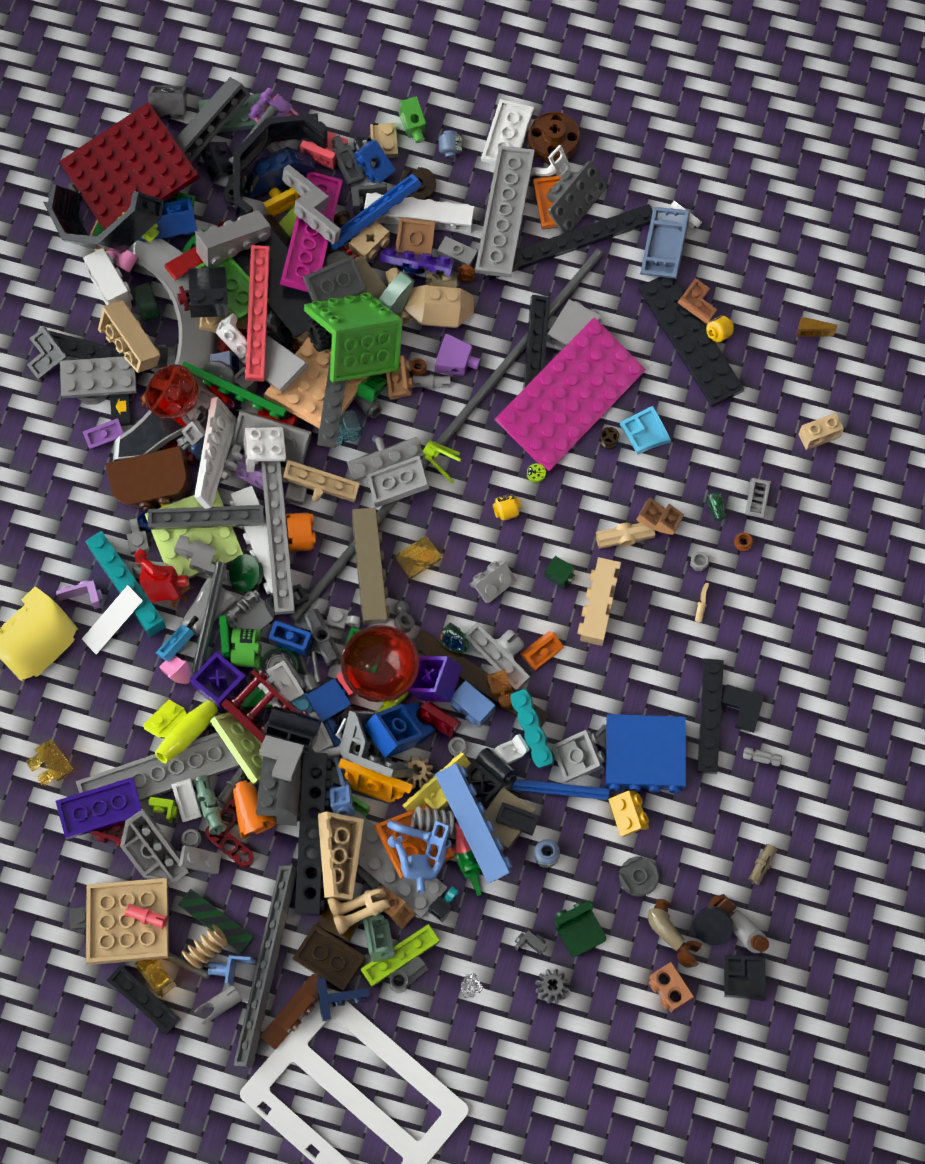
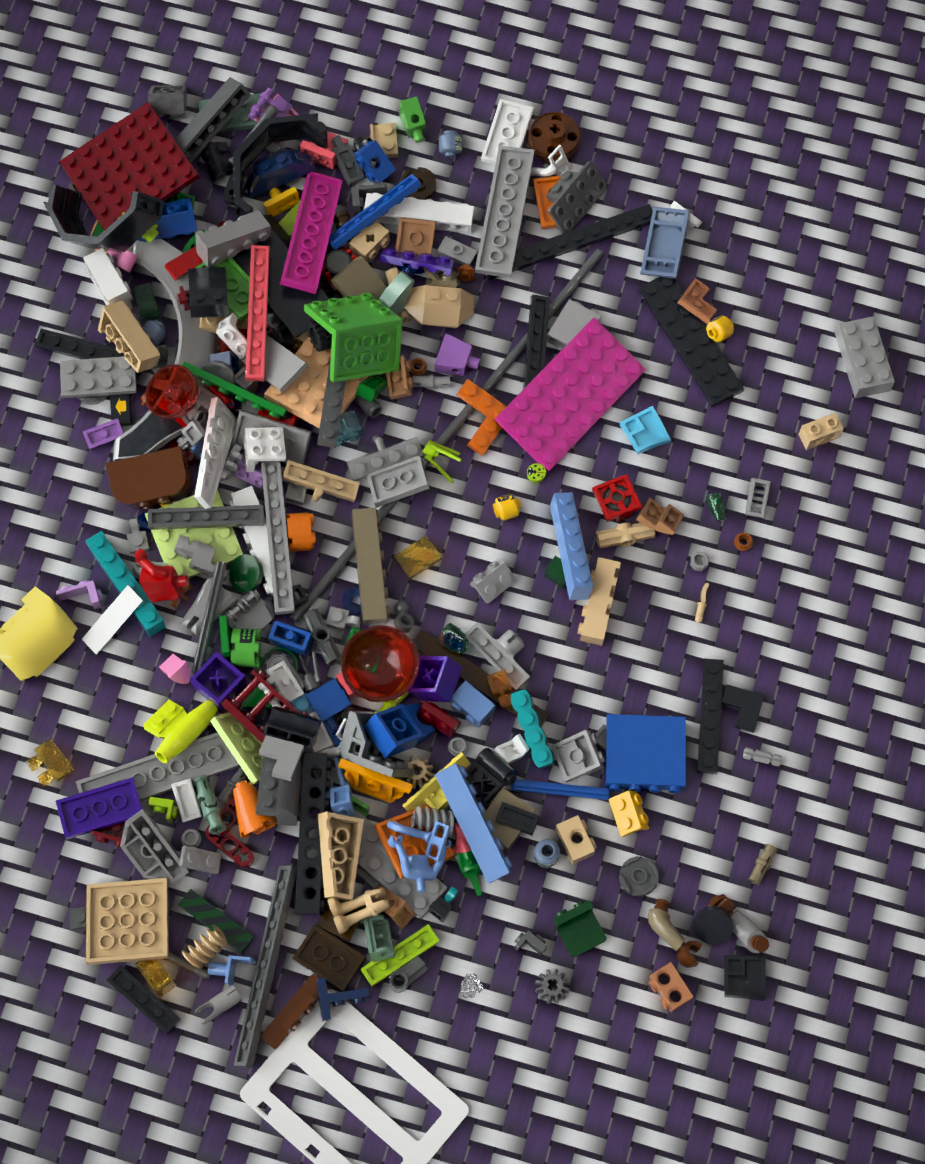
(49, 355): plate -> none
(146, 916): coral pin -> none
(155, 330): none -> sand blue head
(175, 643): dark azure plate -> none
(311, 204): light grey bracket -> none
(335, 280): dark grey tile -> none
(347, 597): none -> clear blue piece
(487, 406): none -> orange plate
(542, 650): orange slope -> none
(571, 546): none -> medium blue brick
(575, 851): none -> tan brick
(611, 434): dark brown wheel -> none
(617, 498): none -> red piece
(815, 328): pearl gold slope -> none
(864, 357): none -> light grey brick

